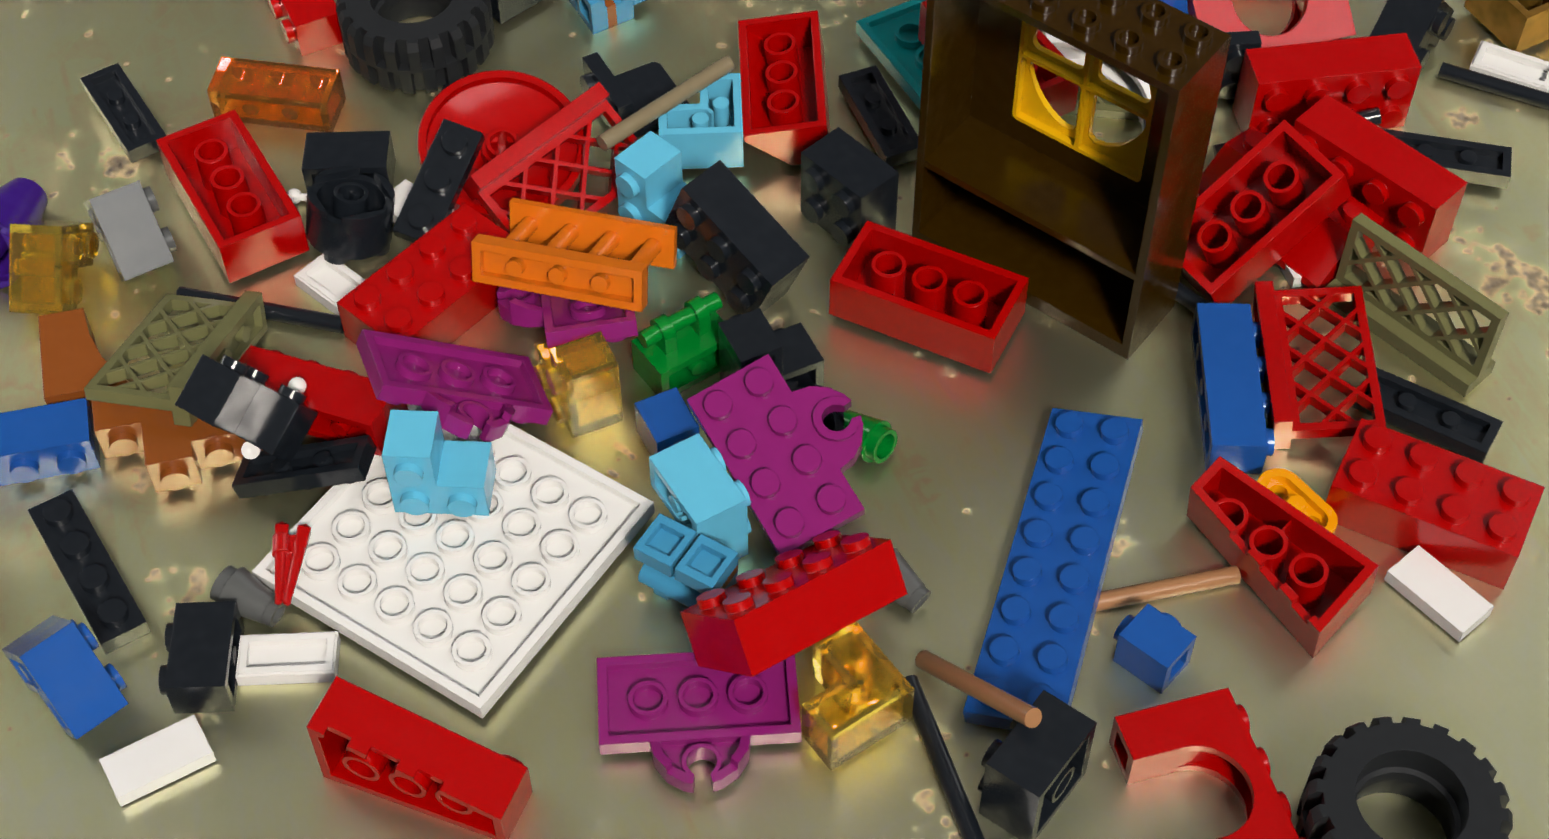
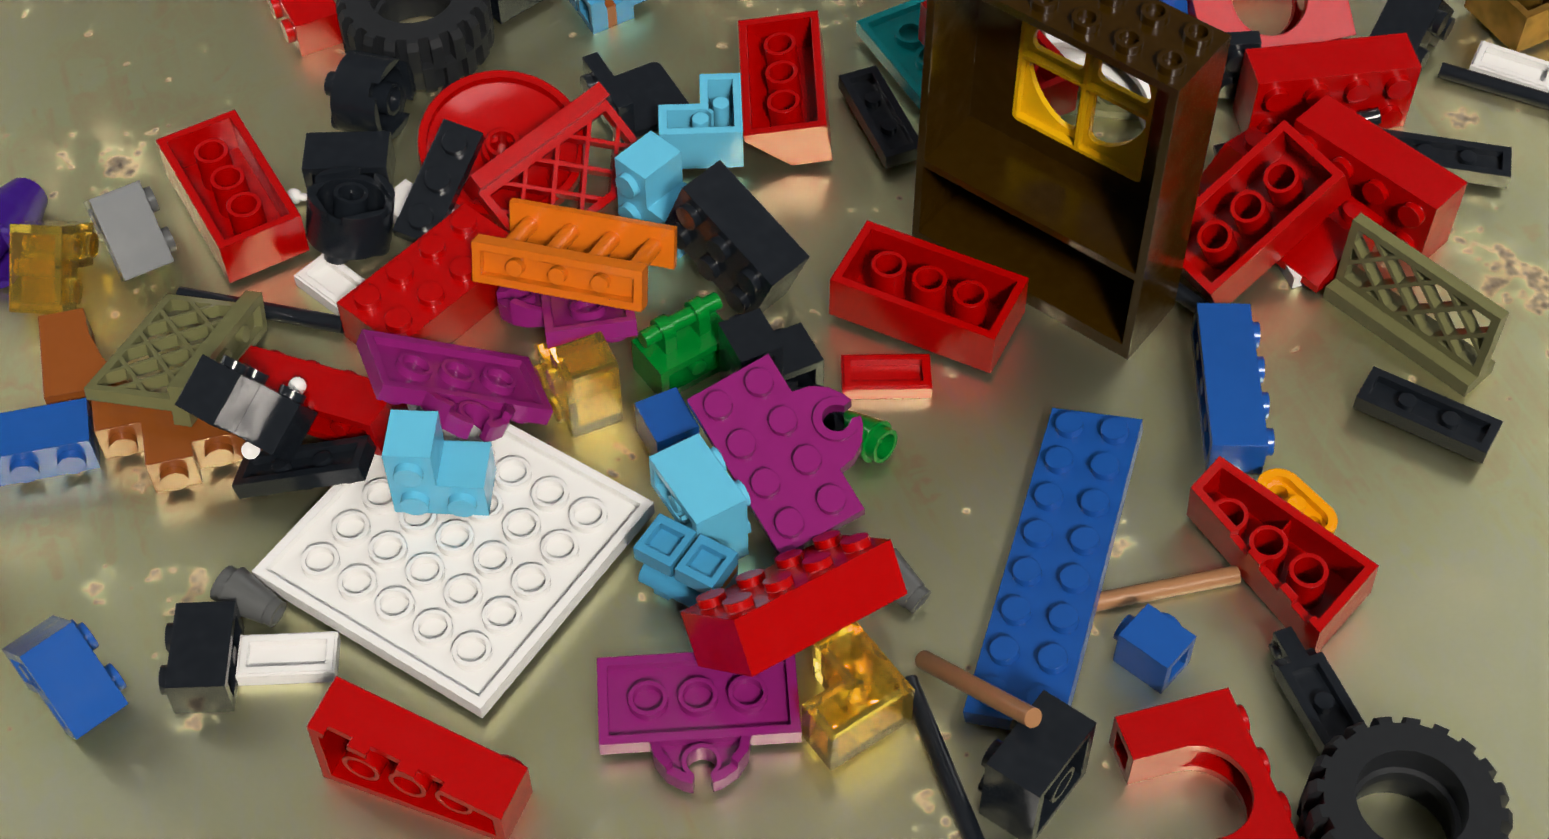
(89, 571): black plate -> none
(123, 111): black plate -> none
(157, 760): white tile -> none
(278, 94): clear orange brick -> none
(289, 556): red piece -> none
(369, 93): none -> black brick
(665, 103): dark tan bar -> none
(846, 187): black brick -> none
(886, 376): none -> red tile
(1280, 373): red fence -> none
(1312, 688): none -> black hinge
(1434, 499): red brick -> none
(1438, 593): white tile -> none

